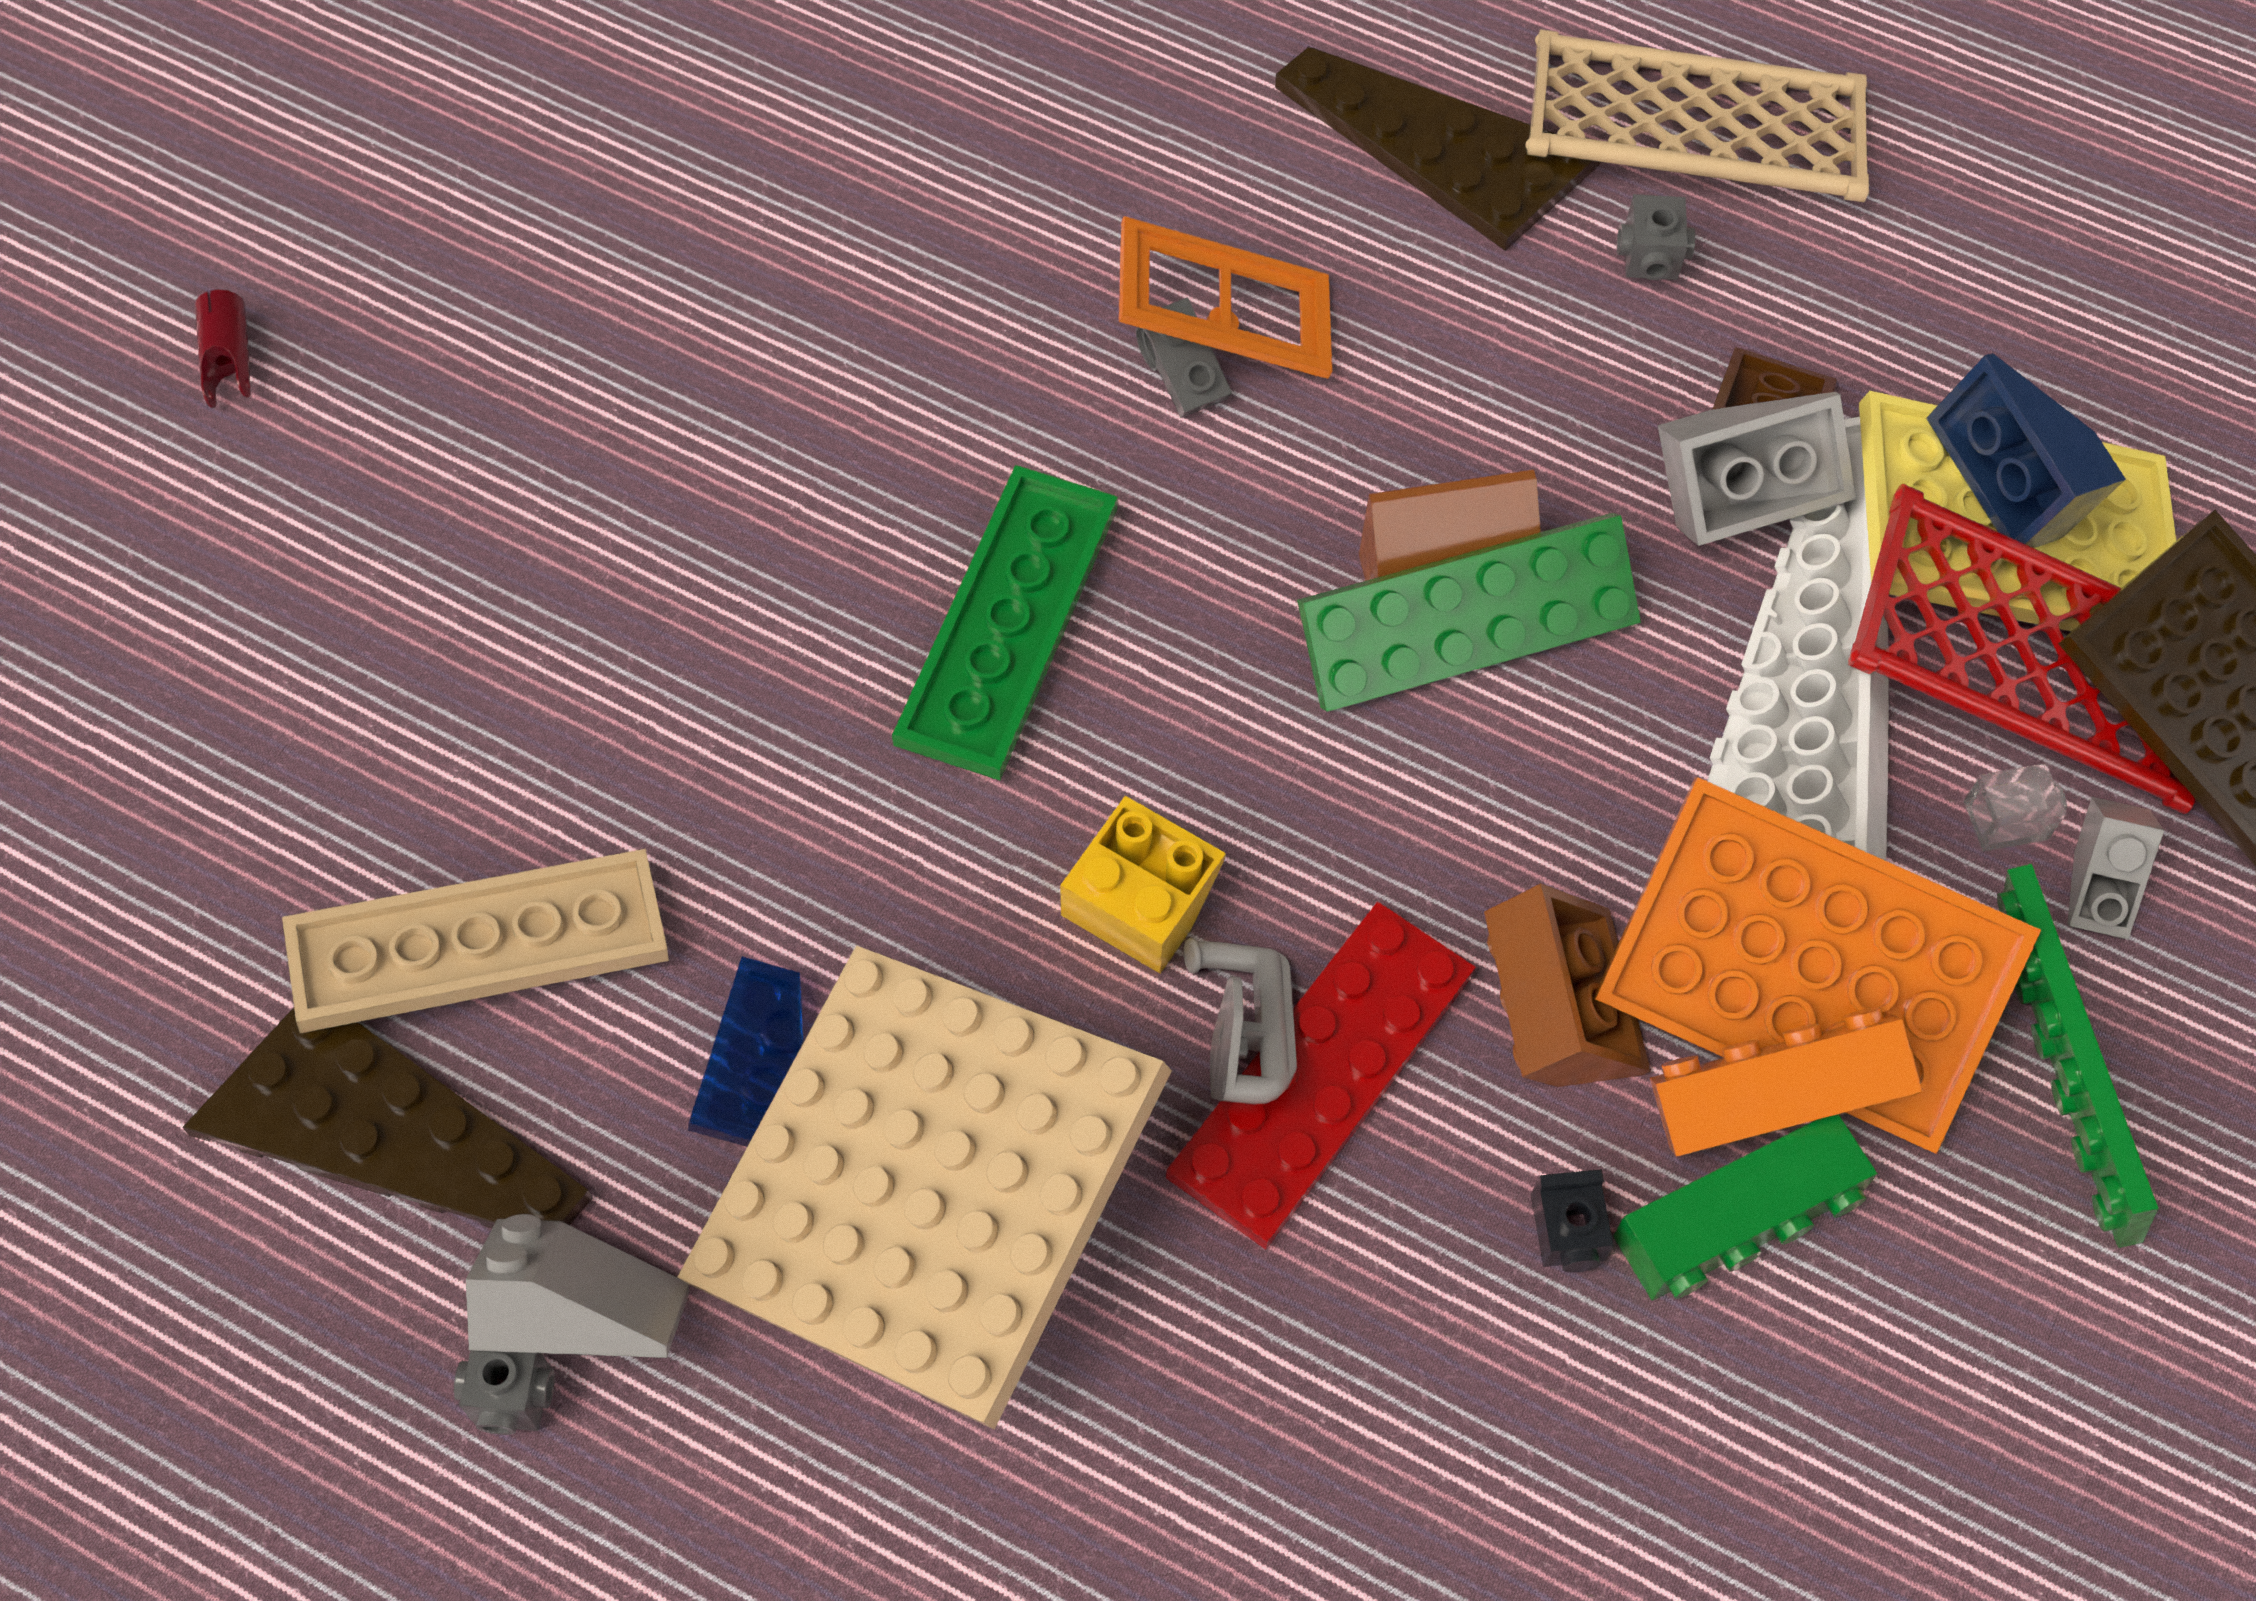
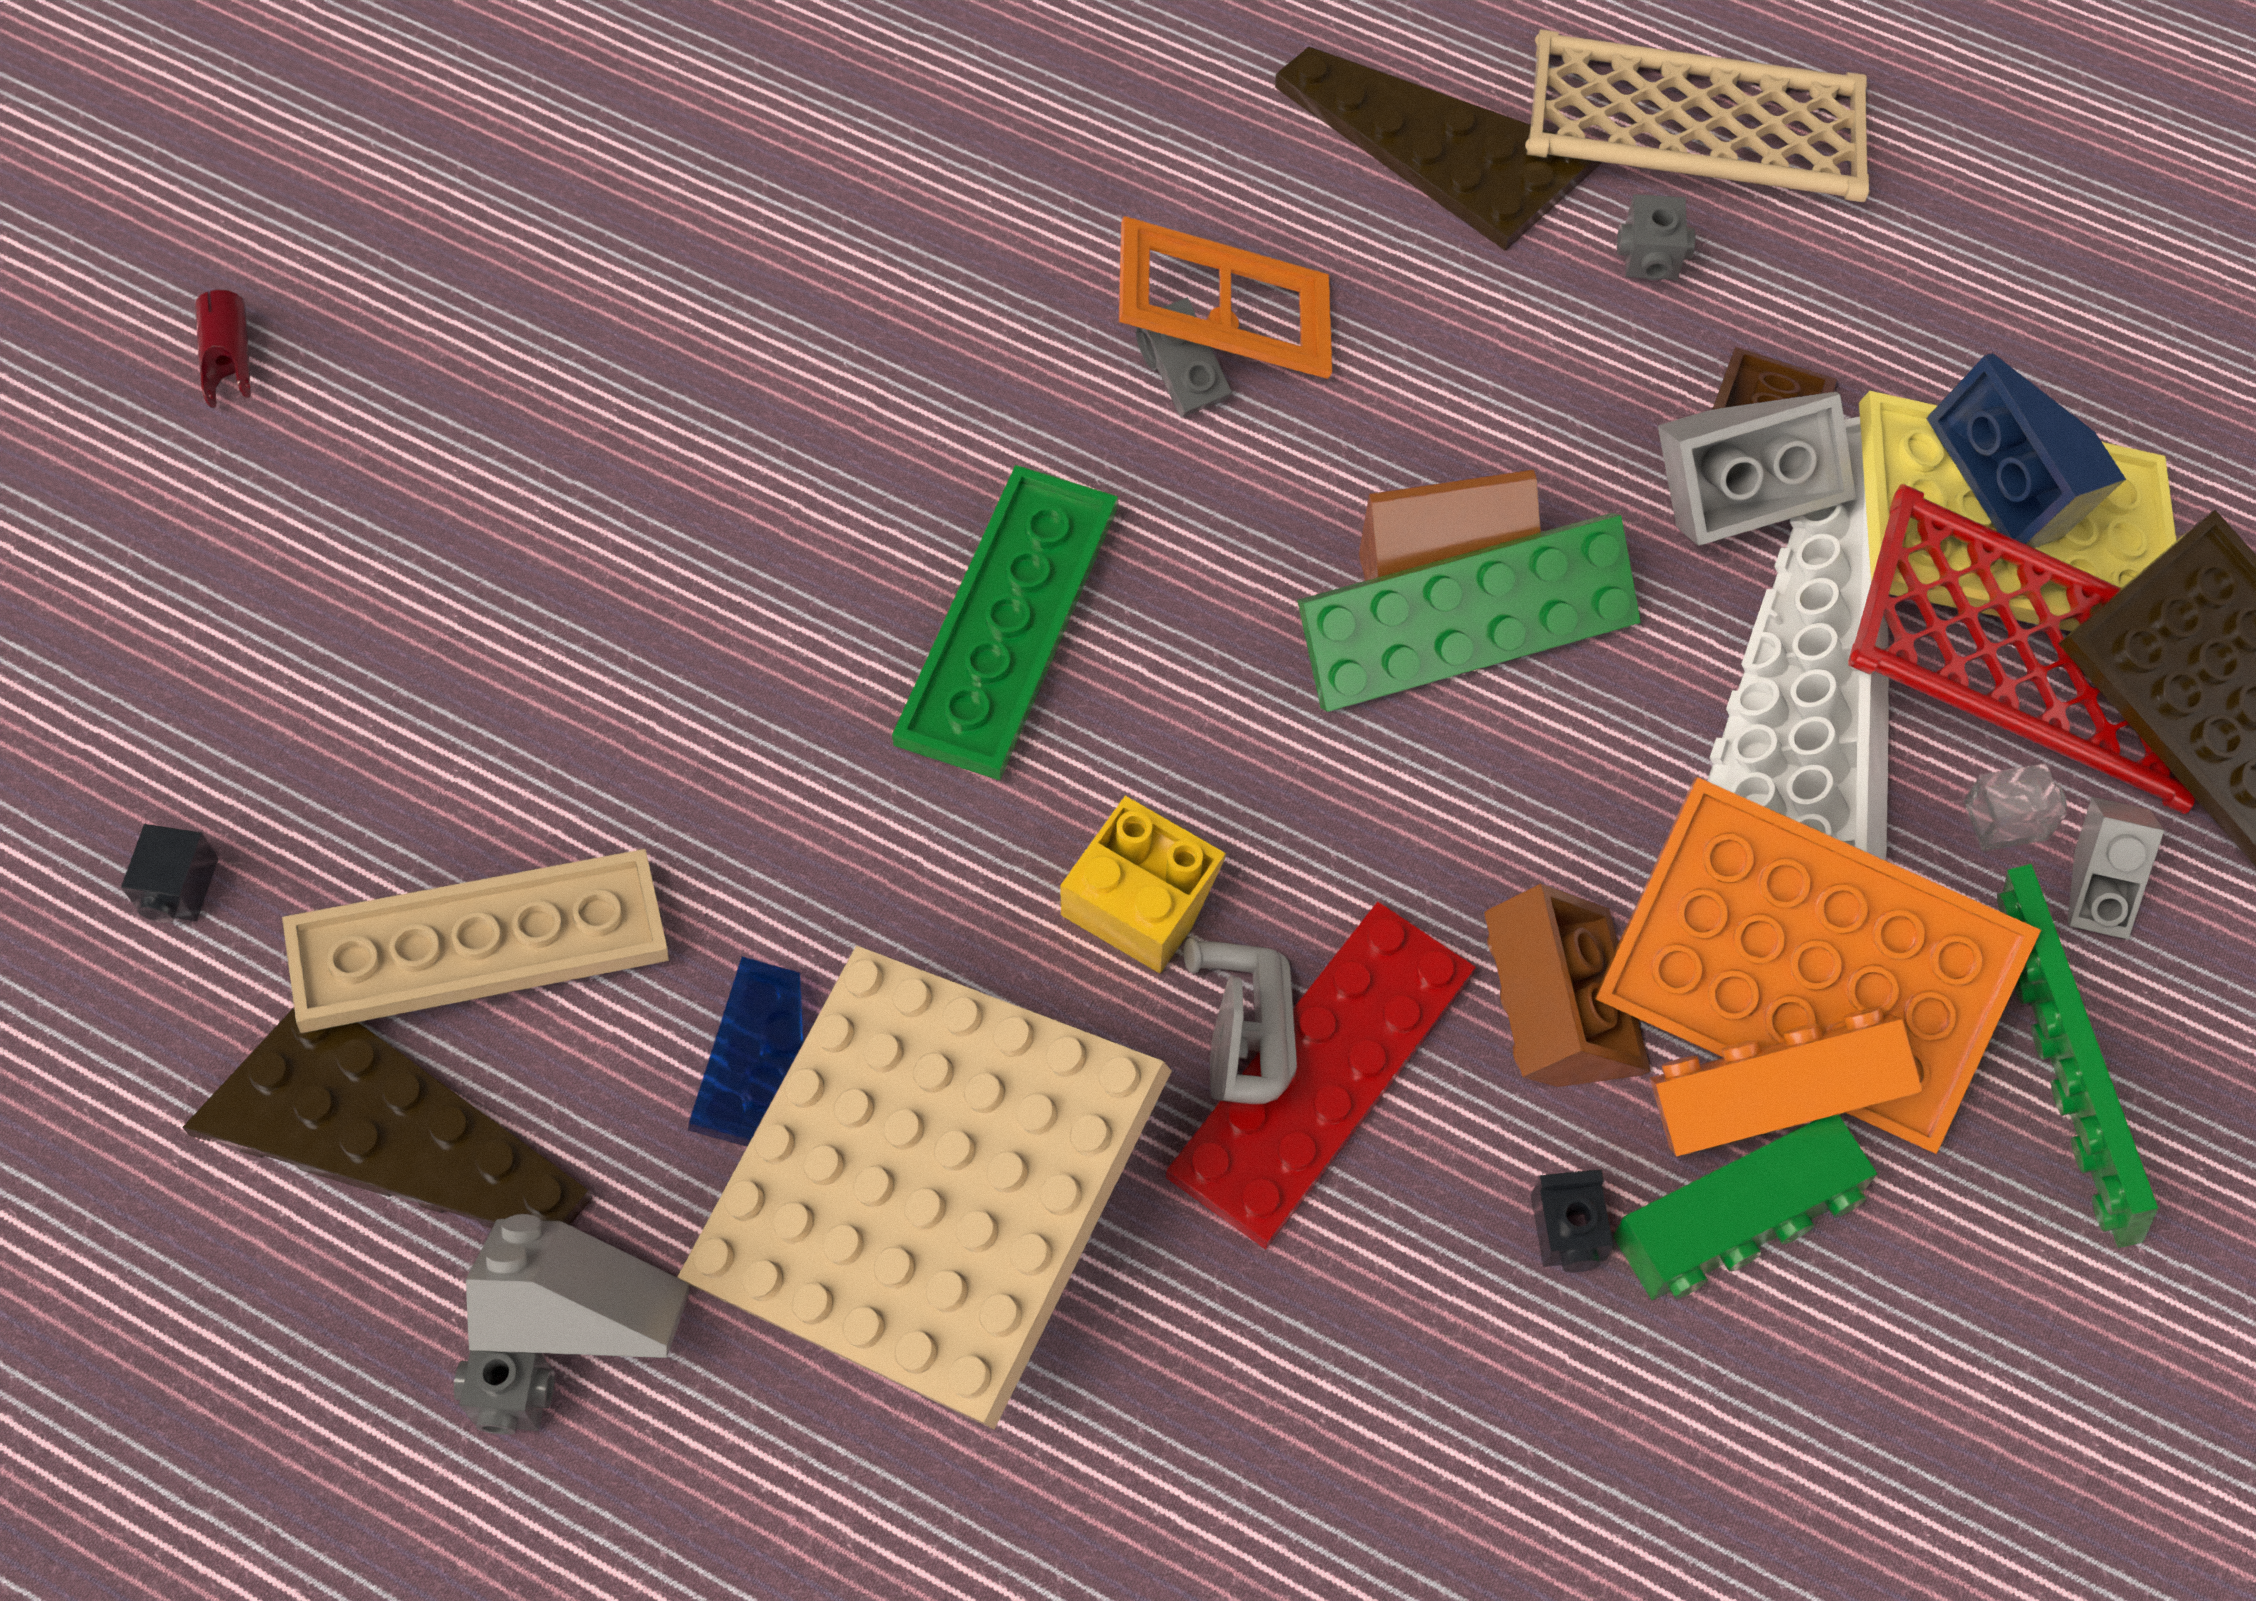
(169, 873): none -> black brick

